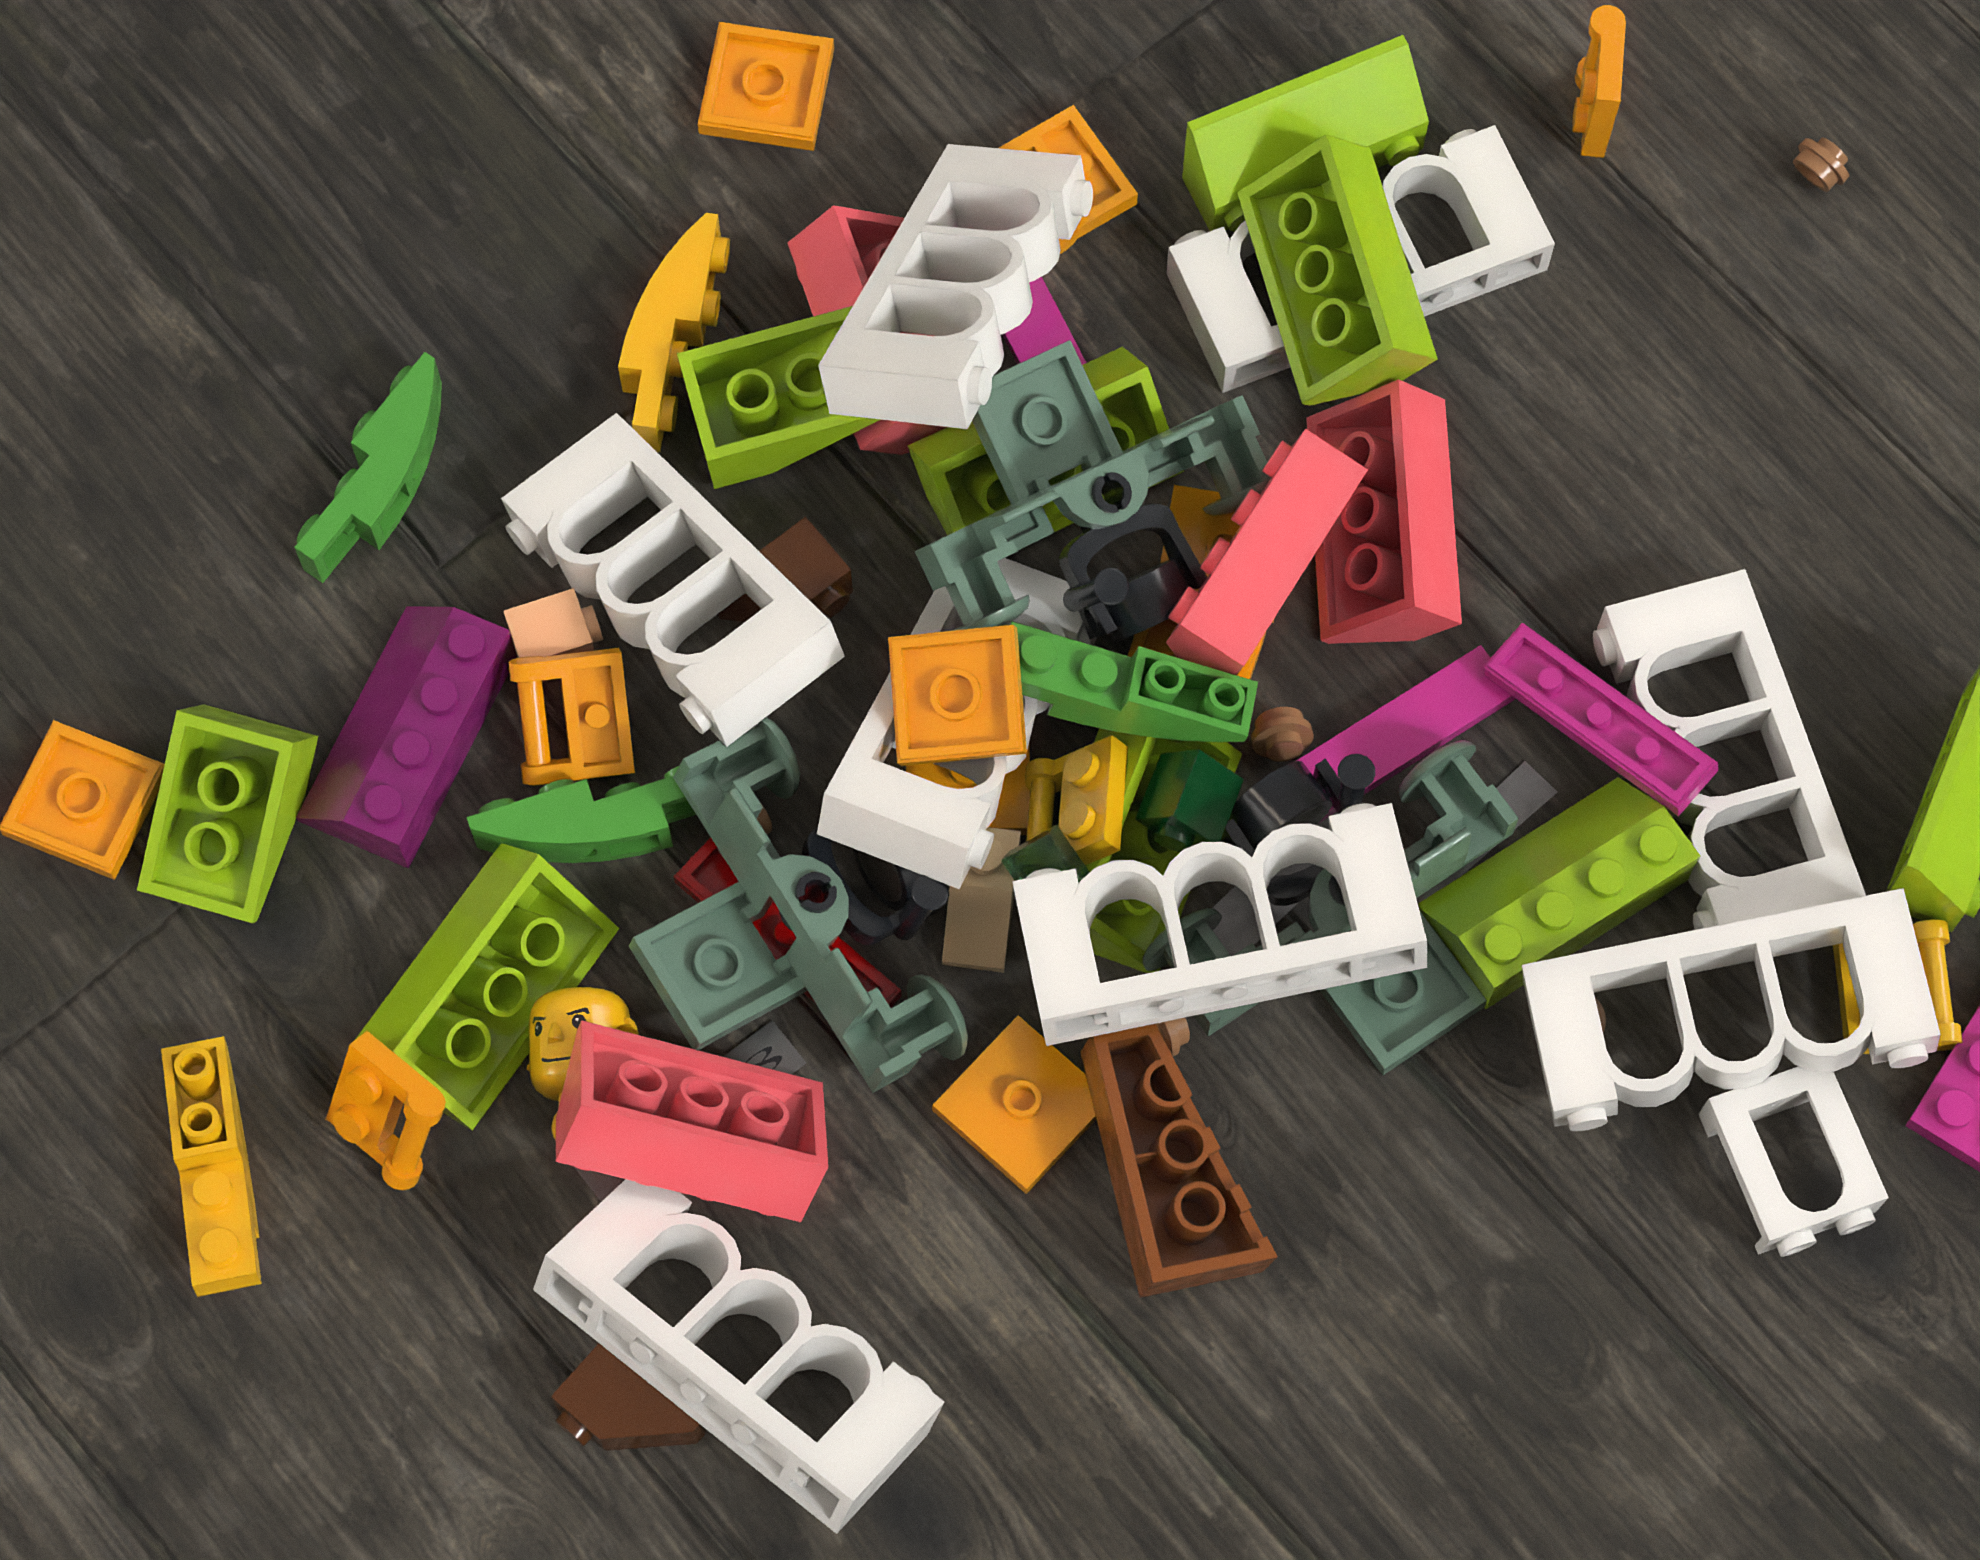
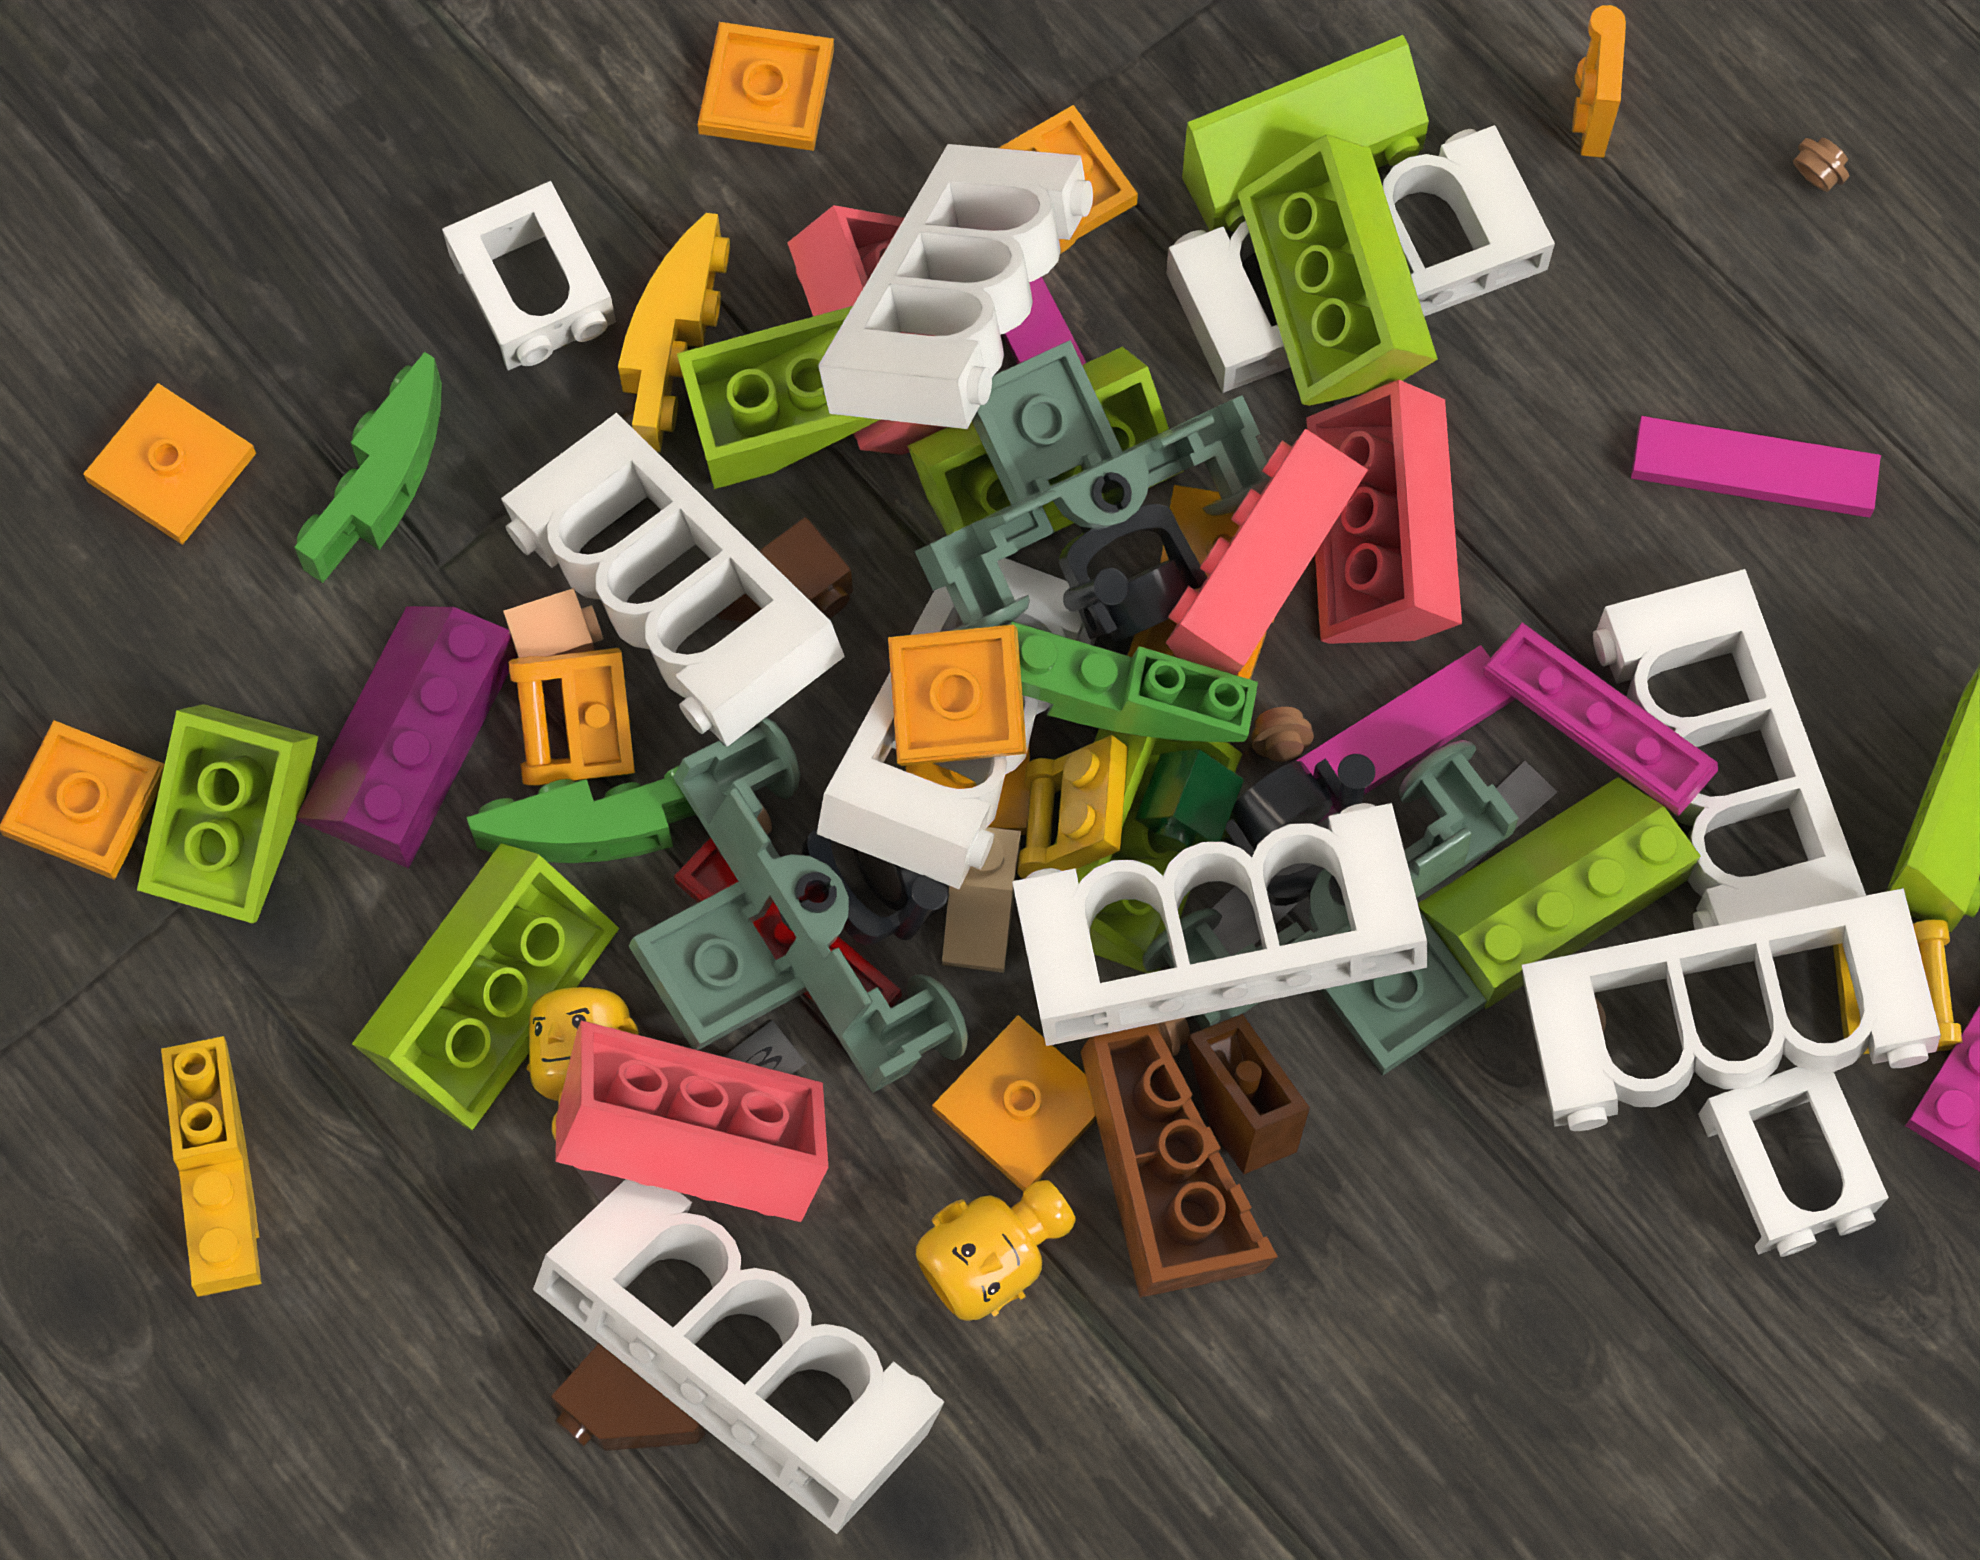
(170, 463): none -> light orange plate
(369, 1104): light orange plate -> none
(507, 227): none -> white panel
(989, 1252): none -> yellow piece
(1042, 852): clear green tile -> none
(1246, 1094): none -> reddish brown slope
(1756, 466): none -> dark pink tile

